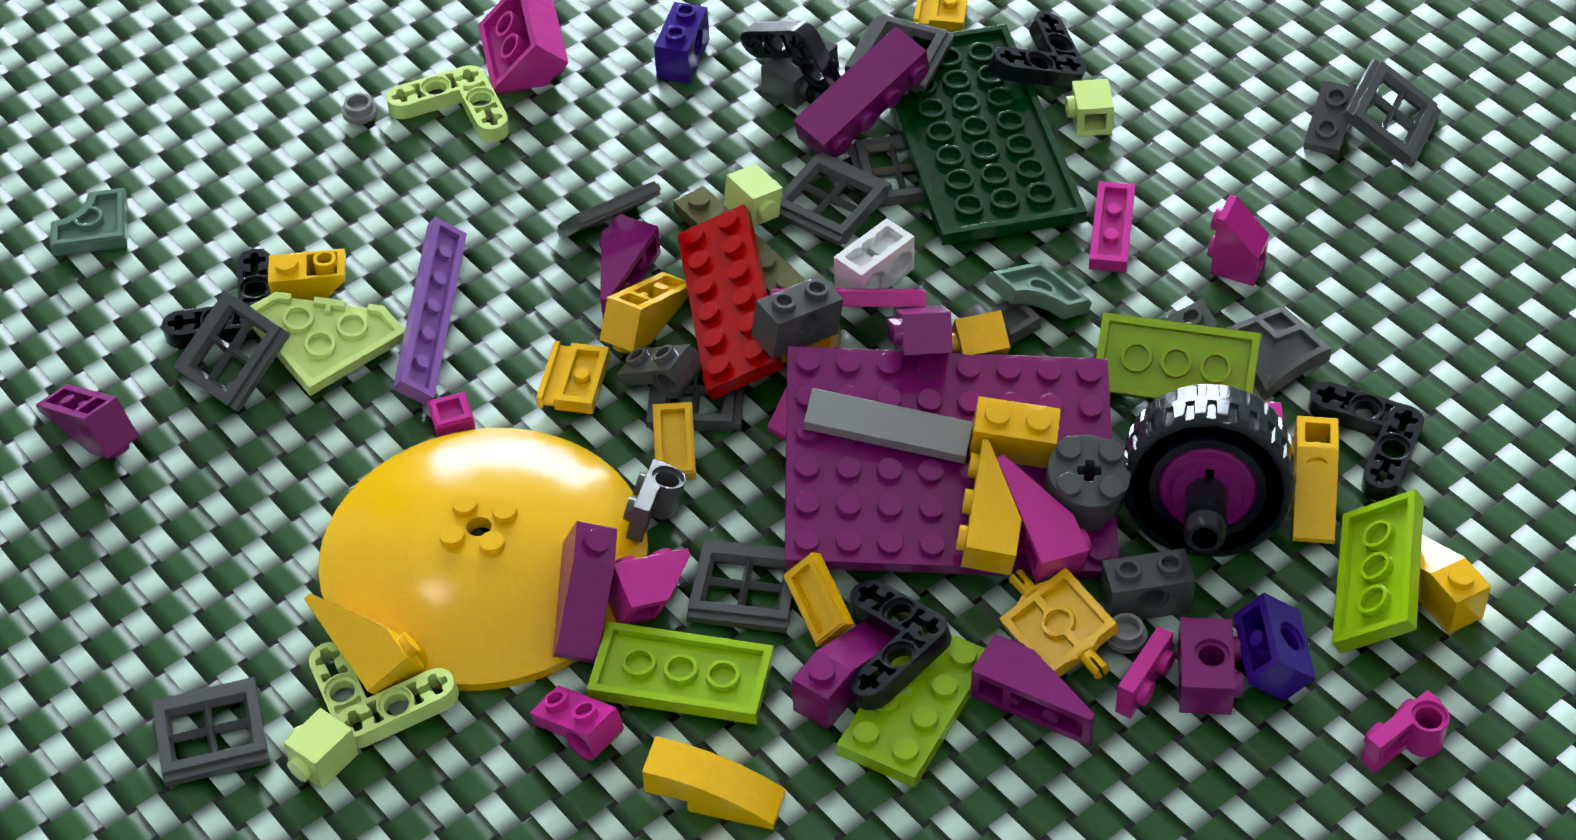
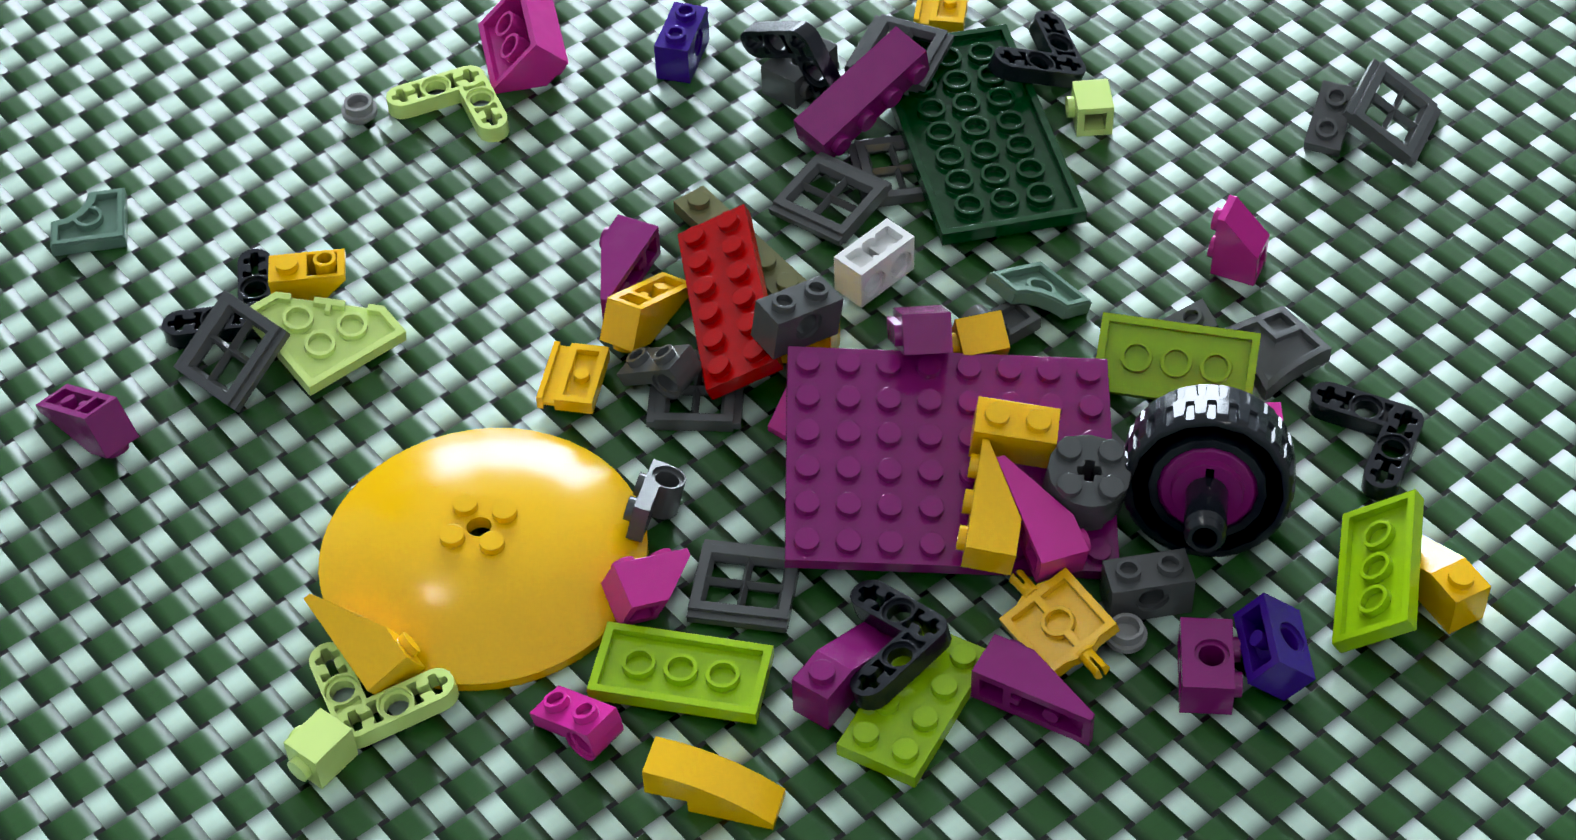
(214, 762): dark grey piece -> none
(430, 311): medium lavender plate -> none
(451, 414): dark pink tile -> none
(584, 590): magenta slope -> none
(608, 209): dark grey piece -> none
(675, 436): yellow tile -> none
(756, 190): yellowish green brick -> none
(818, 599): yellow tile -> none
(879, 297): dark pink tile -> none
(888, 425): light grey tile -> none
(1112, 227): dark pink plate -> none
(1139, 681): dark pink plate -> none
(1316, 479): yellow slope -> none
(1416, 726): dark pink plate -> none

